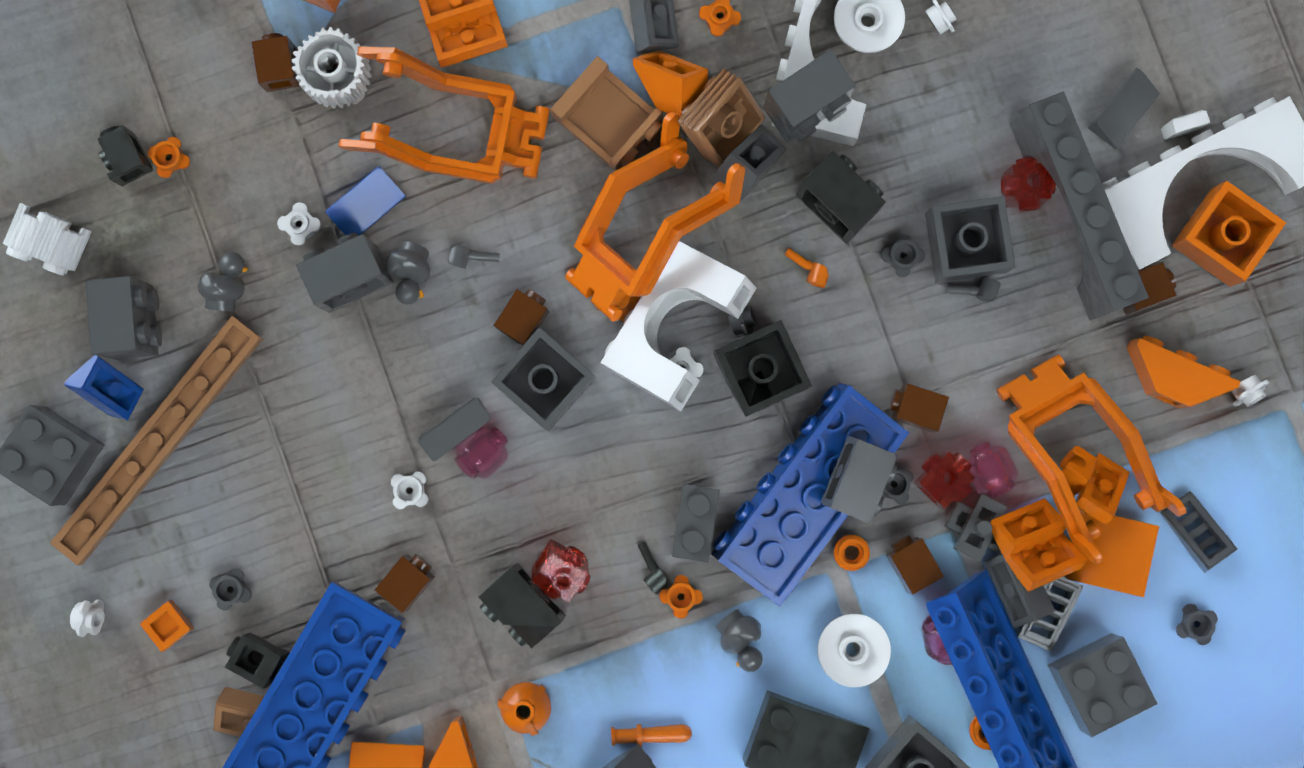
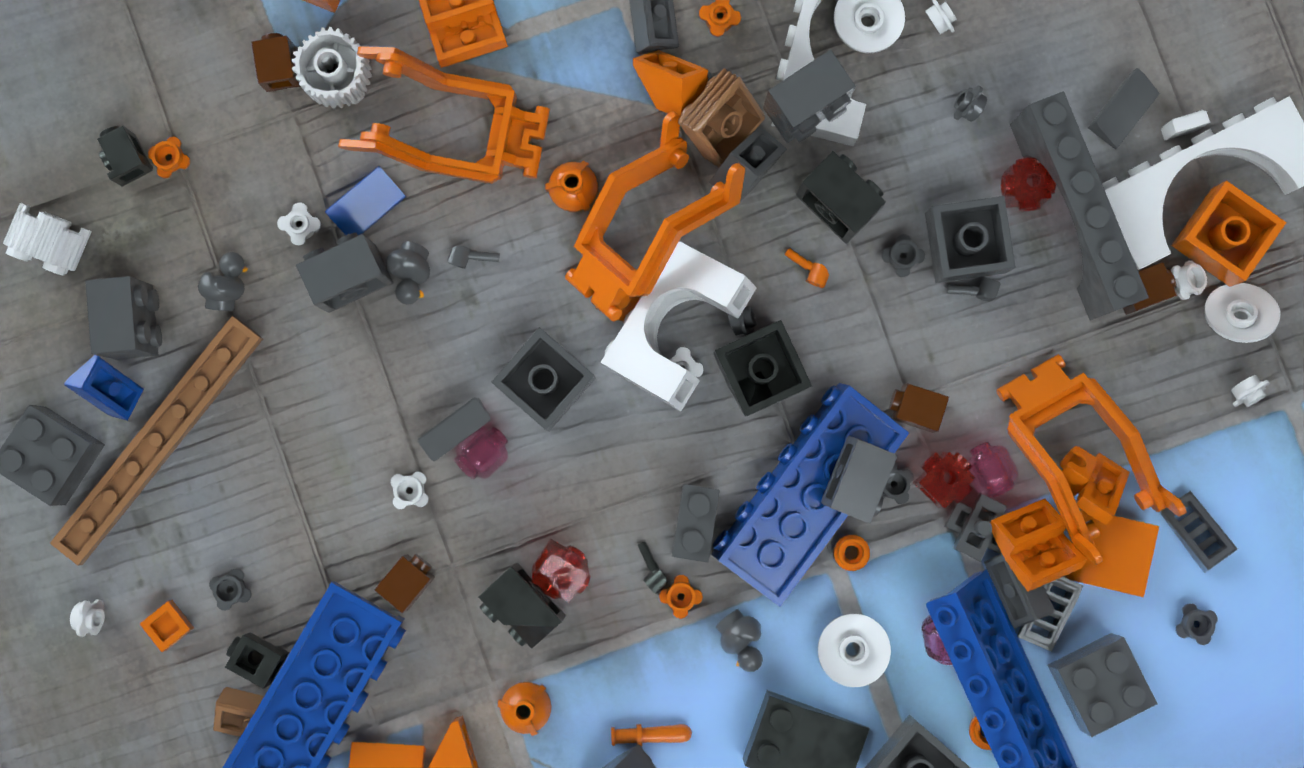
(522, 316): reddish brown brick -> none
(574, 198): none -> orange piece
(607, 115): medium nougat panel -> none
(913, 564): reddish brown brick -> none
(970, 104): none -> dark grey plate
(1177, 376): orange slope -> none
(1189, 279): none -> white plate
(1243, 301): none -> white dish

